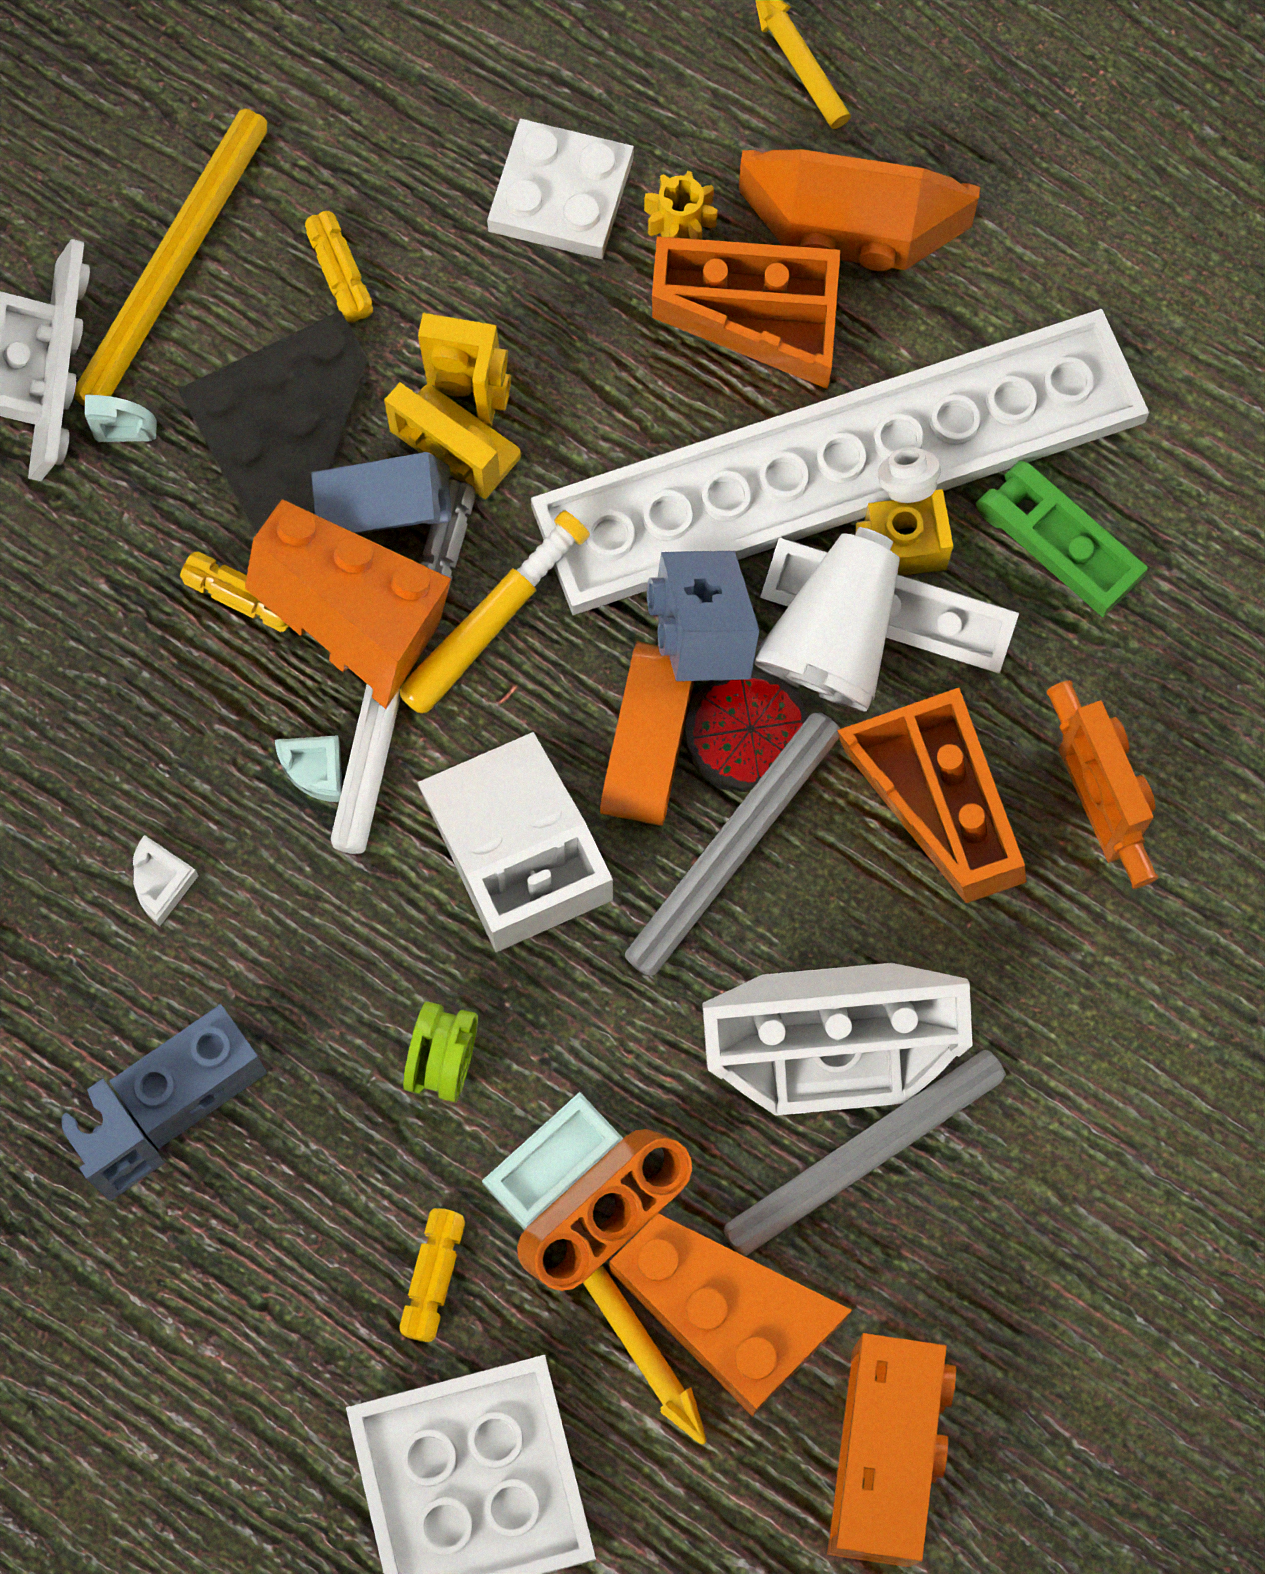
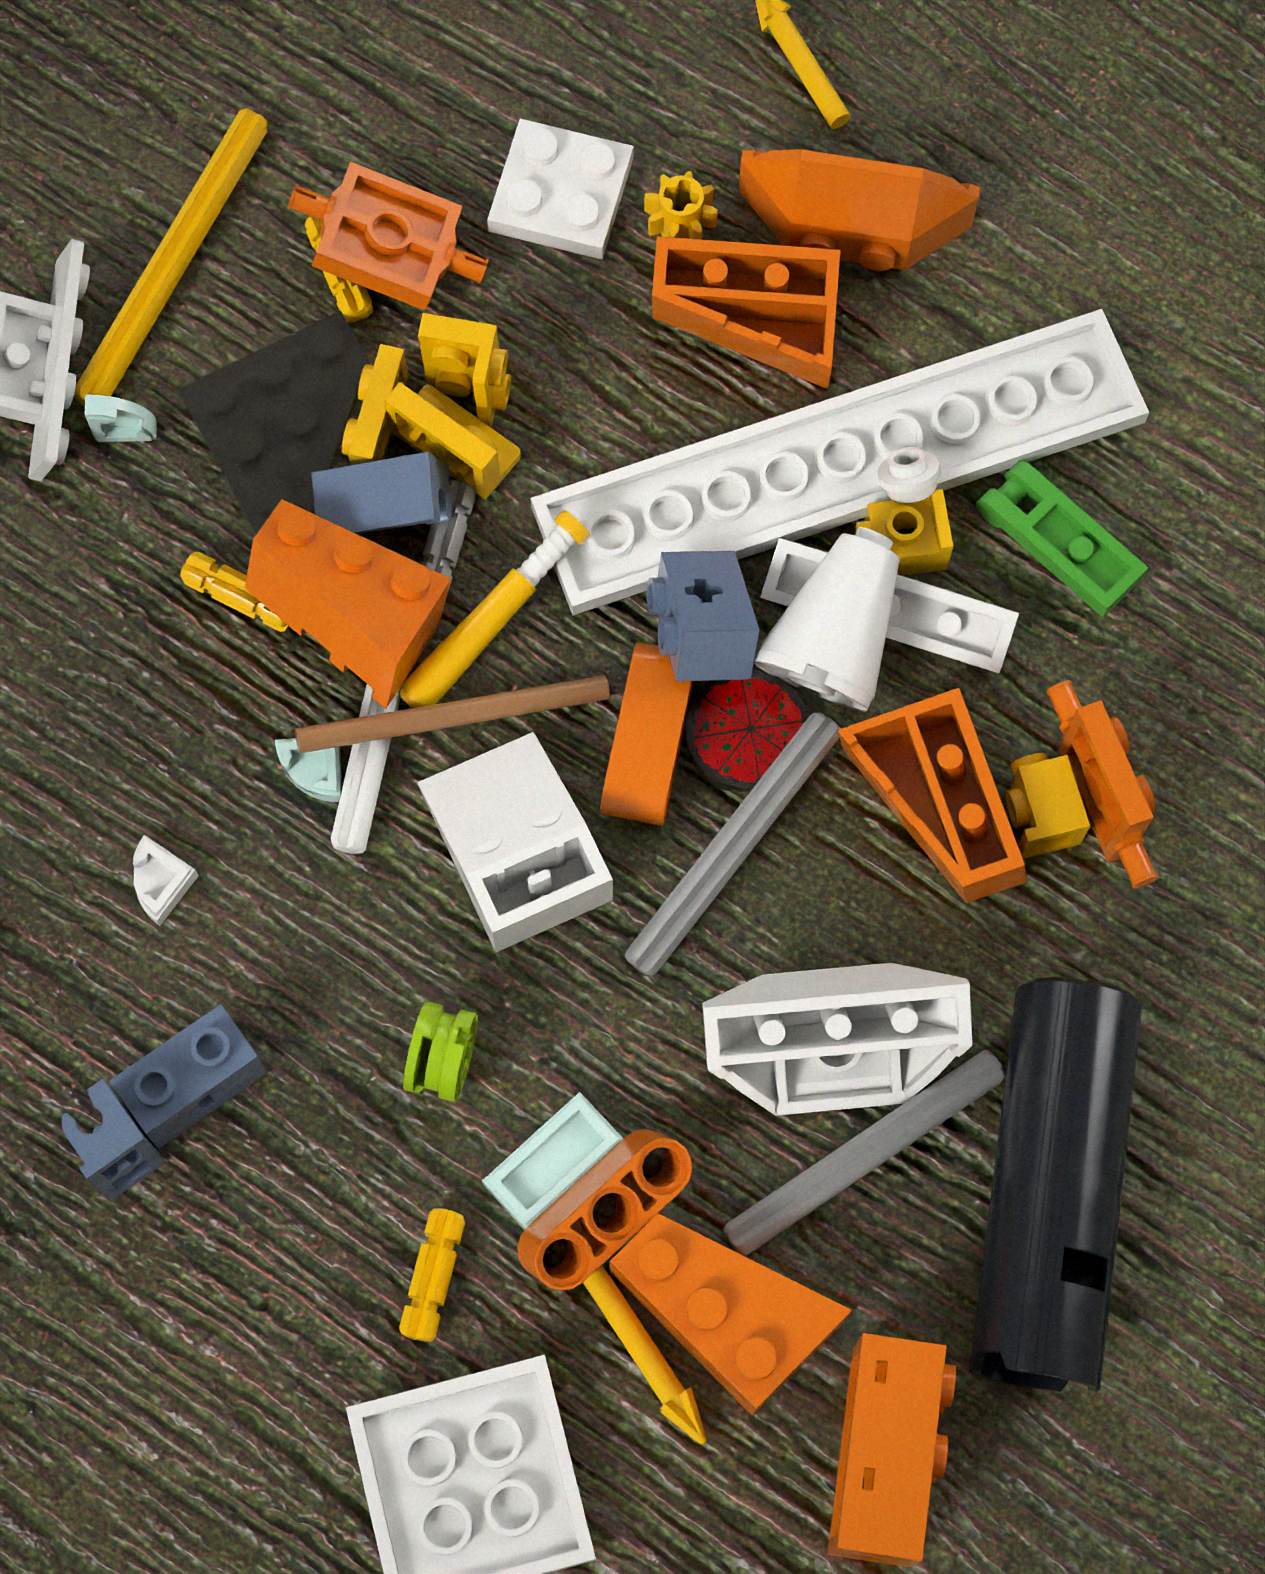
(370, 435): none -> yellow plate
(387, 235): none -> orange plate
(451, 714): none -> medium nougat piece
(1045, 804): none -> yellow brick
(1057, 1185): none -> black piece

